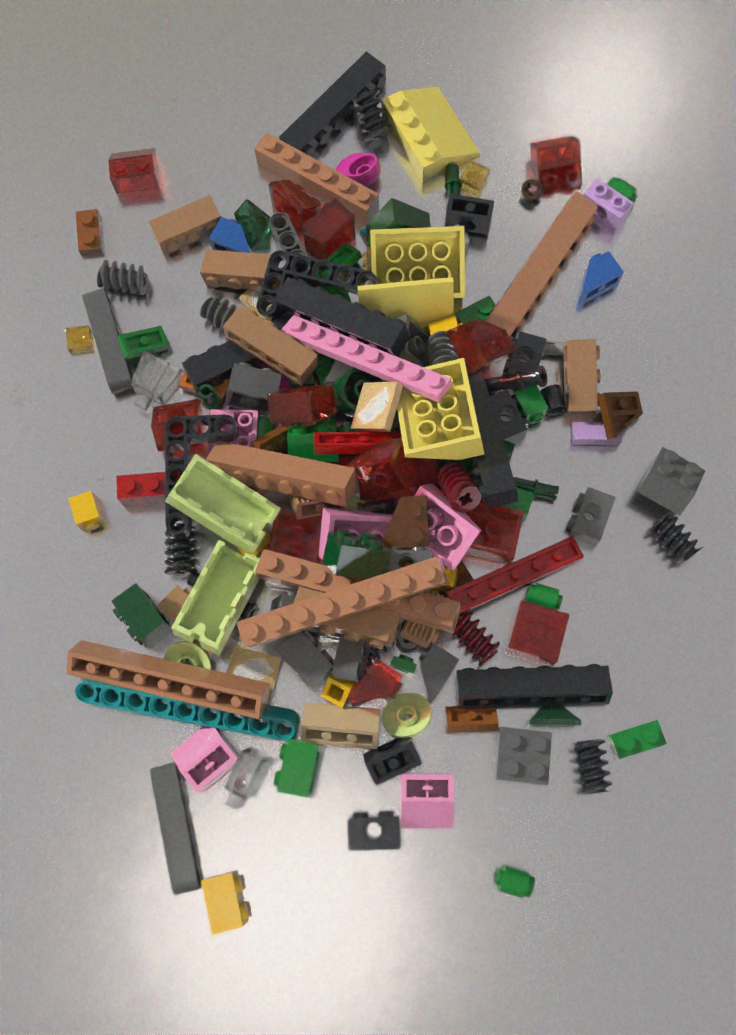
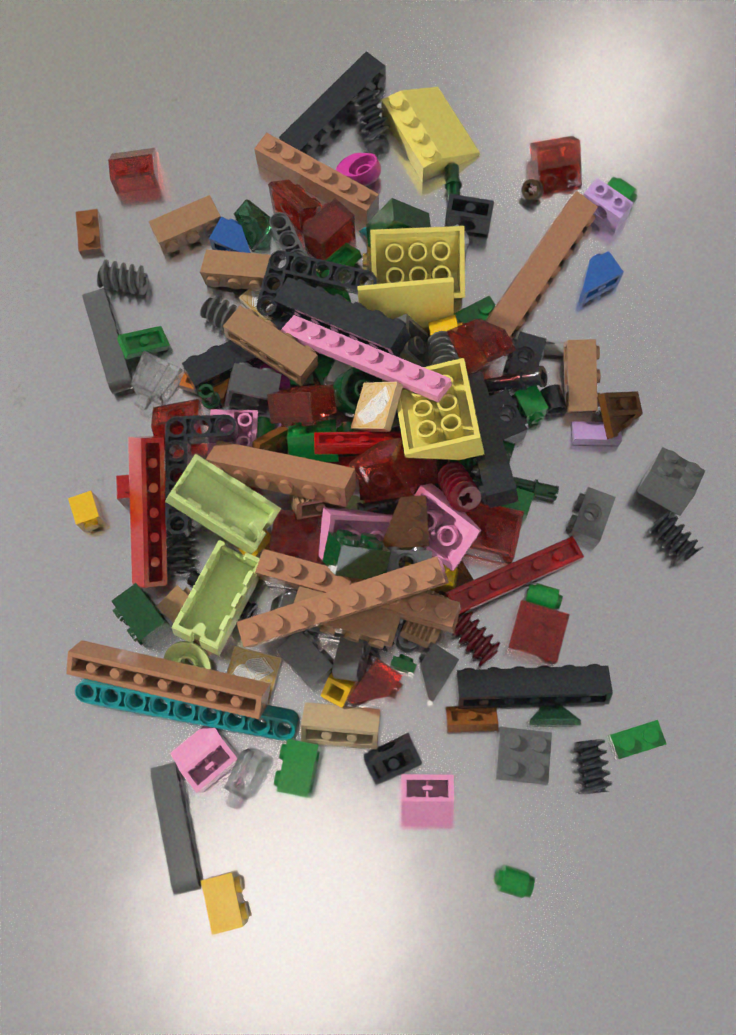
(78, 338): clear yellow plate -> none
(147, 511): none -> red brick
(360, 841): black brick -> none
(404, 707): yellowish green dish -> none
(474, 175): clear yellow plate -> none

